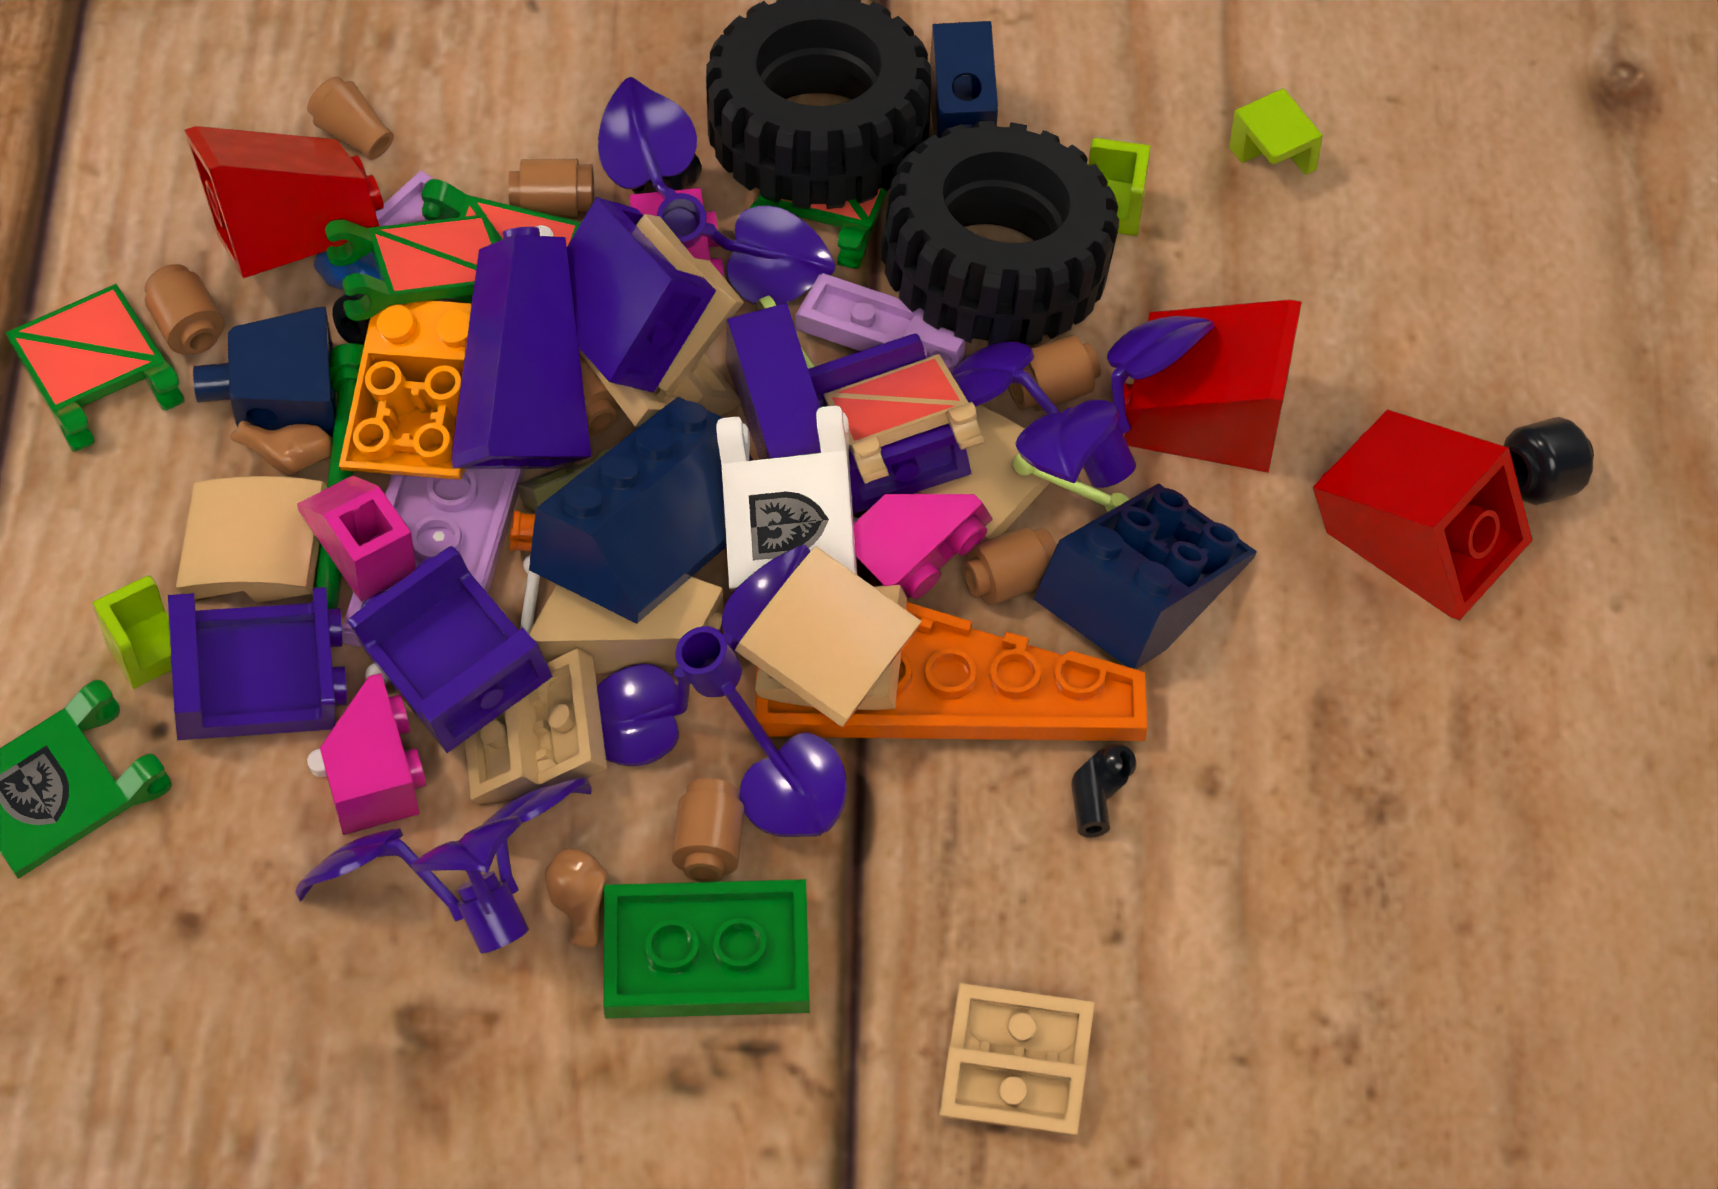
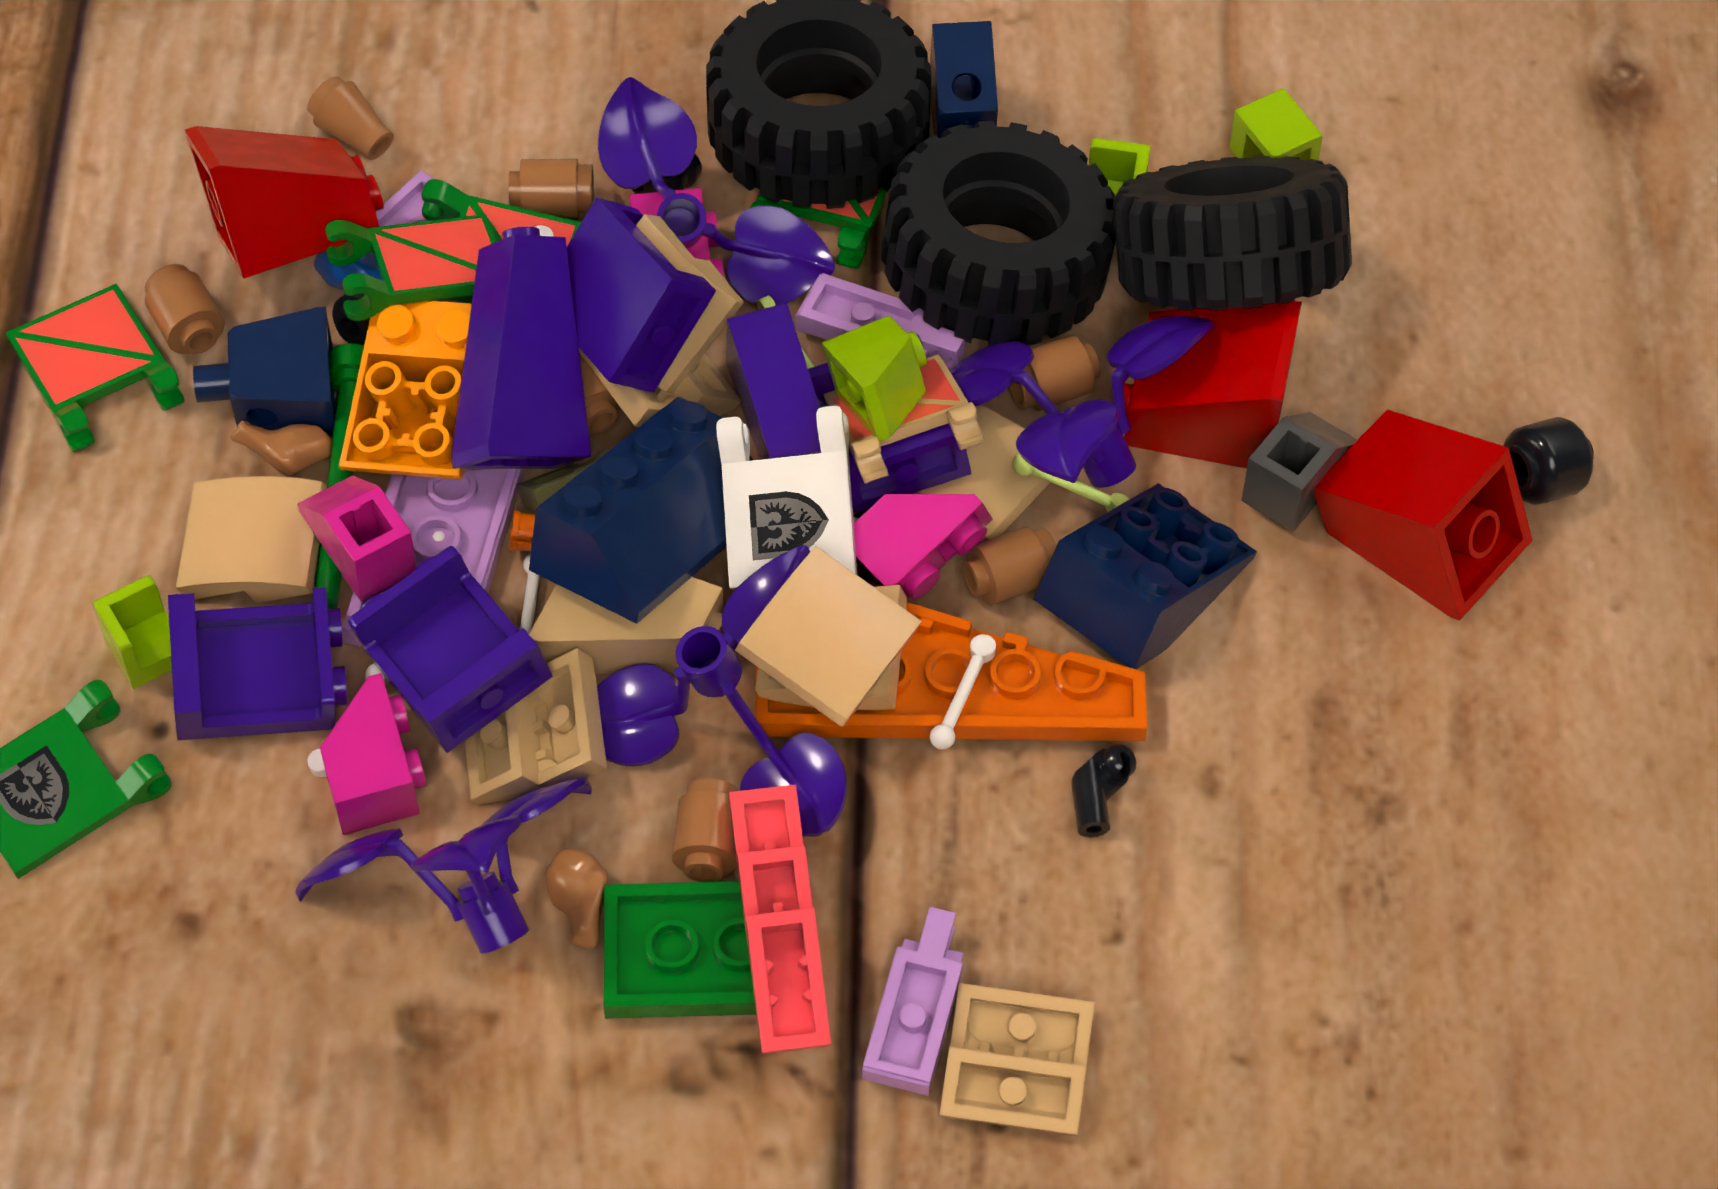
(779, 920): none -> coral slope
(877, 373): none -> lime slope
(916, 1008): none -> lavender hinge
(982, 651): none -> white hinge
(1233, 232): none -> black tyre
(1290, 465): none -> dark grey slope

